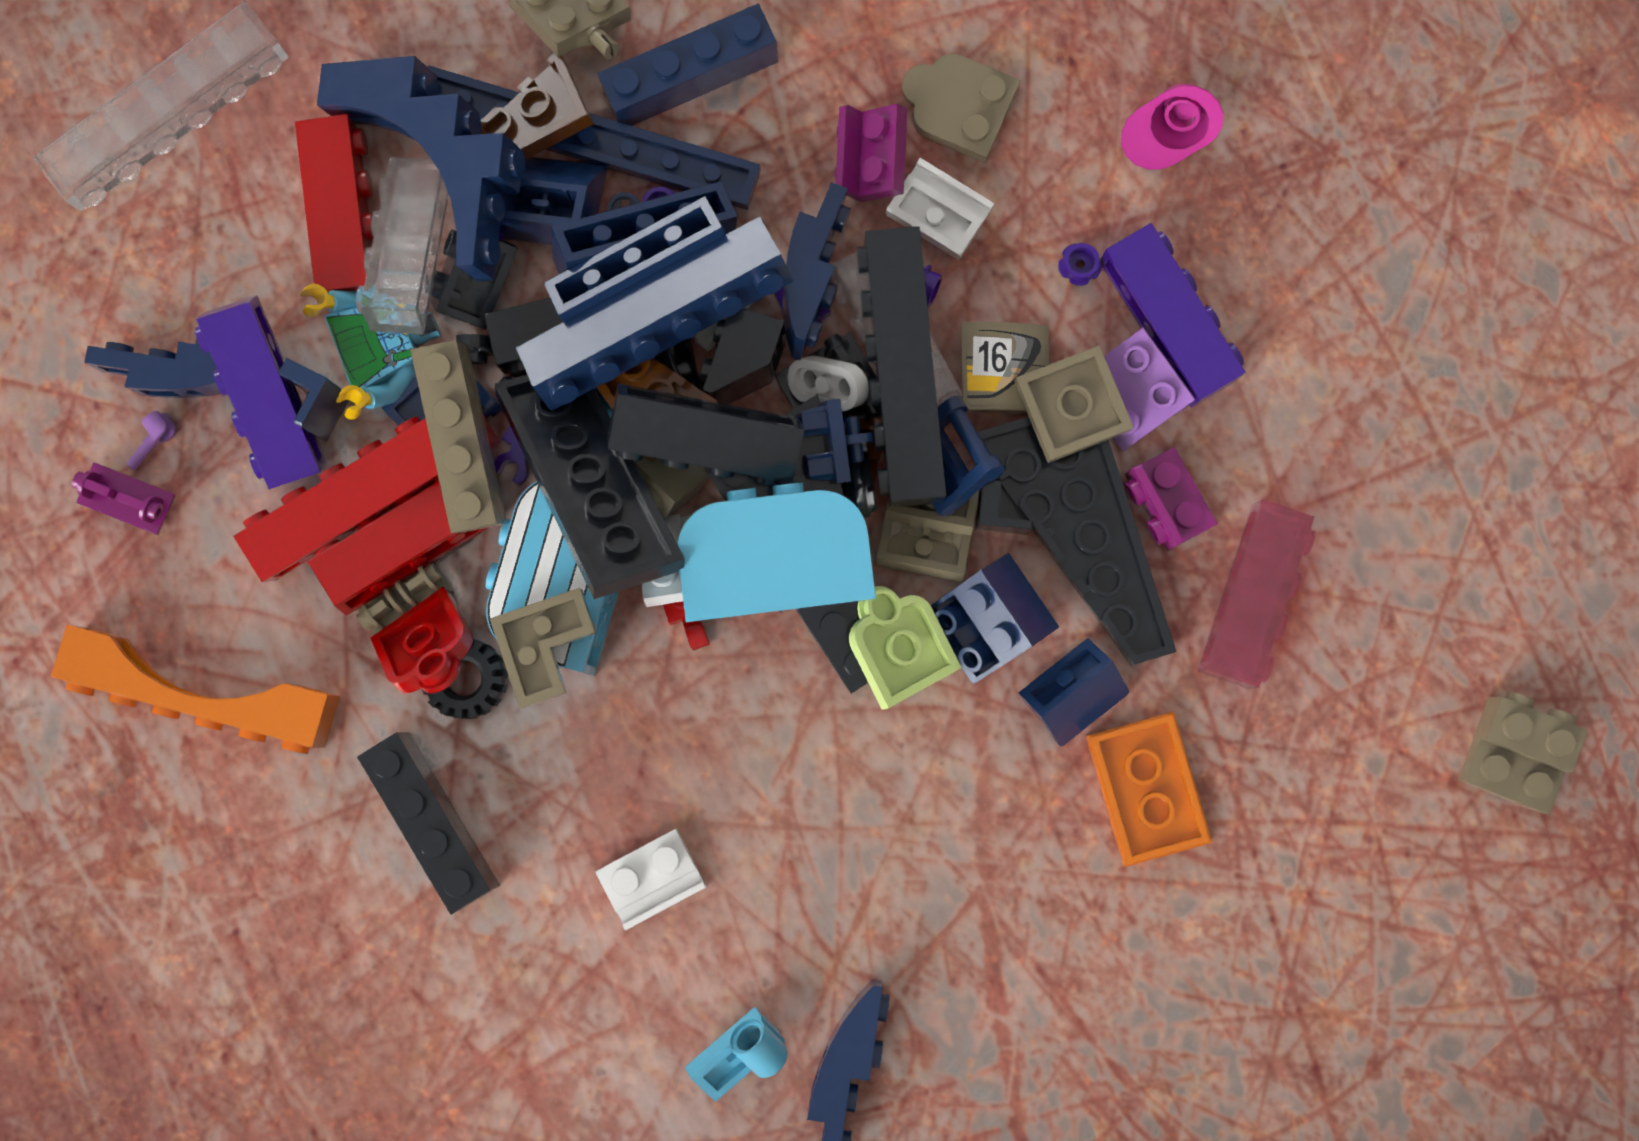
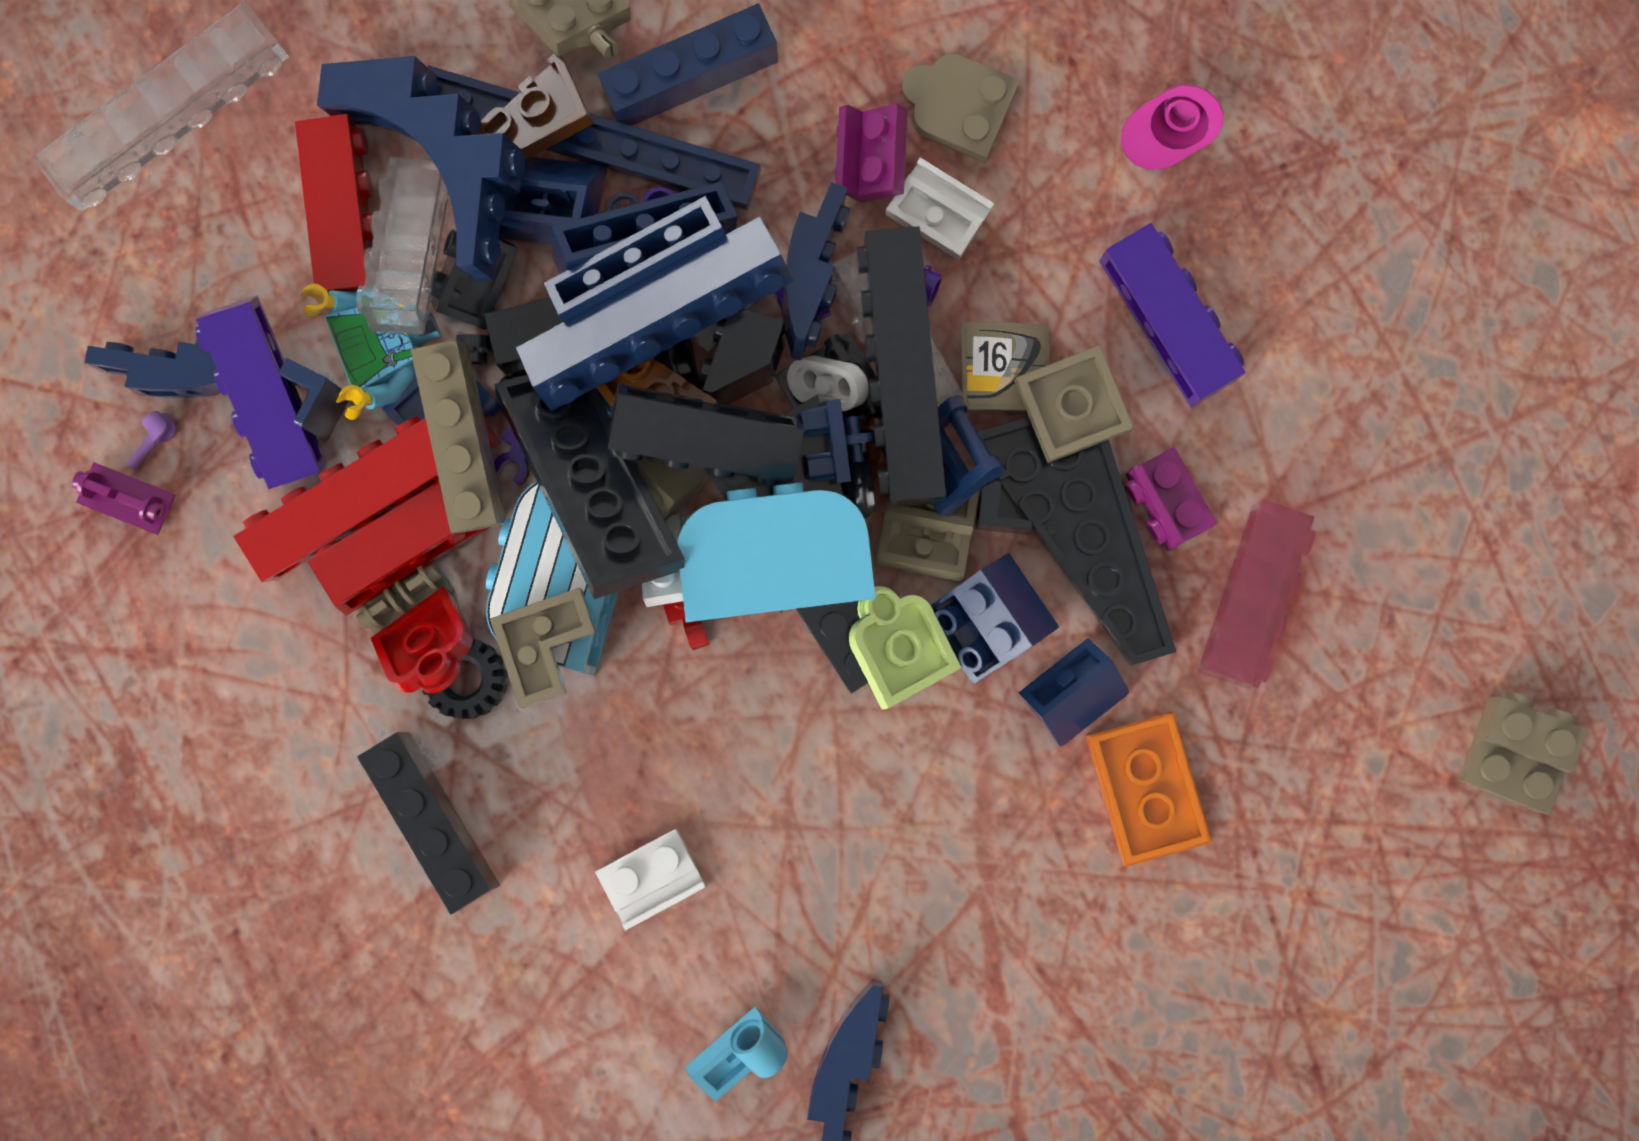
(112, 665): orange arch -> none
(1084, 253): dark purple plate -> none
(1146, 385): medium lavender hinge -> none

